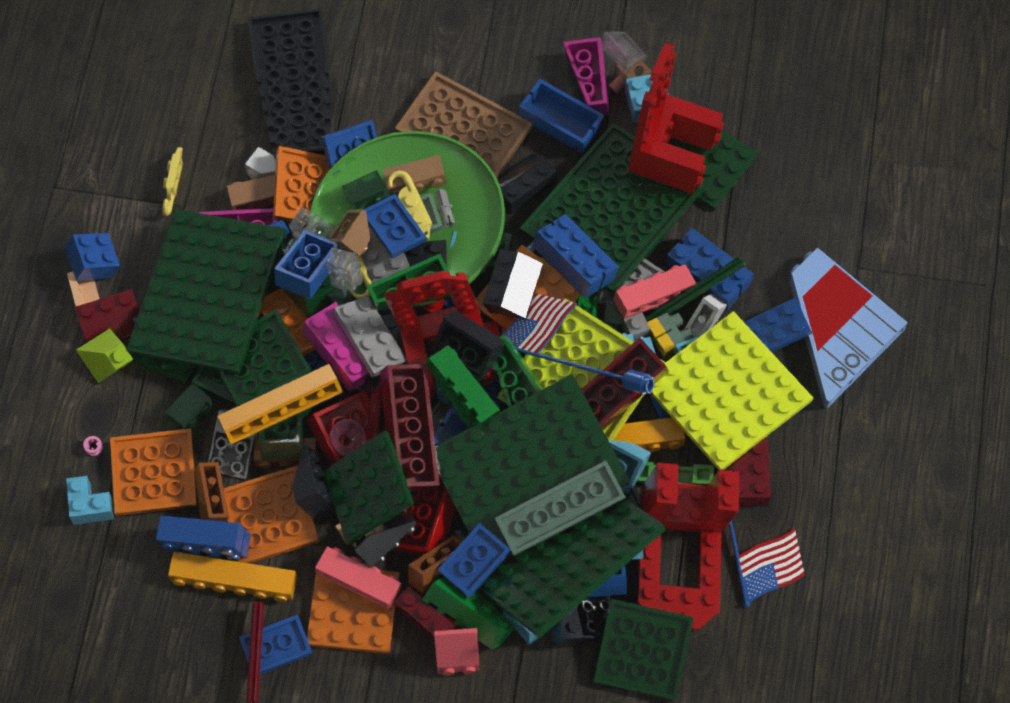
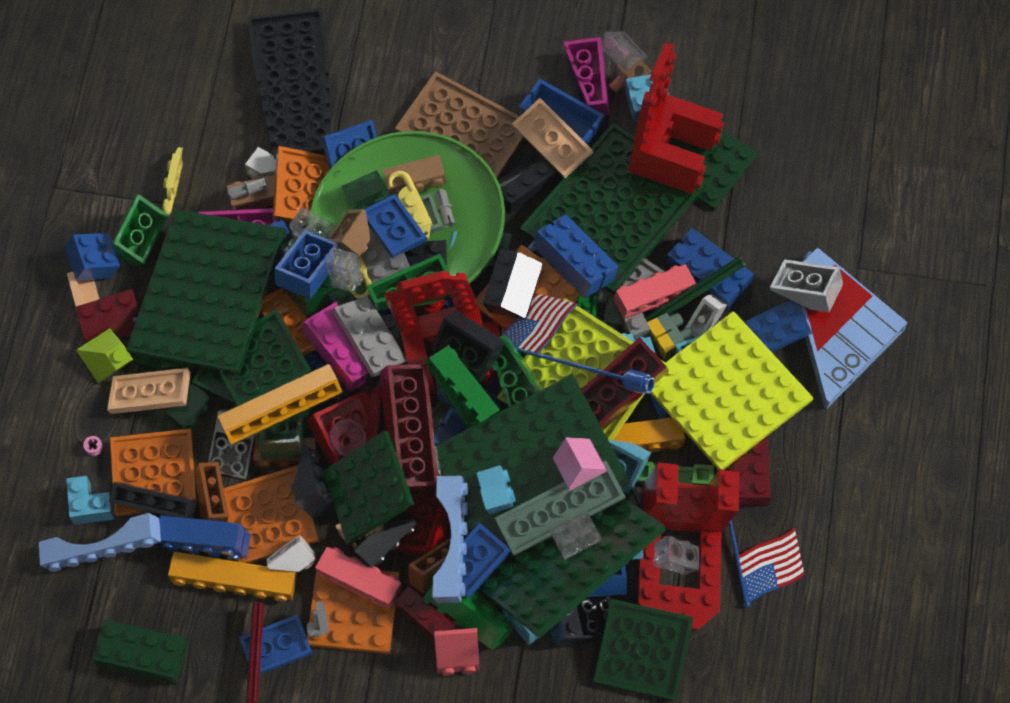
(136, 533): none -> light blue arch
(138, 231): none -> green slope
(140, 651): none -> dark green brick
(149, 390): none -> light nougat plate
(153, 500): none -> black brick
(247, 188): none -> light grey axle
(292, 556): none -> white slope
(320, 624): none -> light grey bracket
(448, 580): none -> light blue arch
(495, 491): none -> medium azure brick
(552, 138): none -> light nougat plate
(575, 535): none -> clear brick
(578, 461): none -> bright pink slope
(676, 555): none -> clear brick
(808, 284): none -> light grey slope

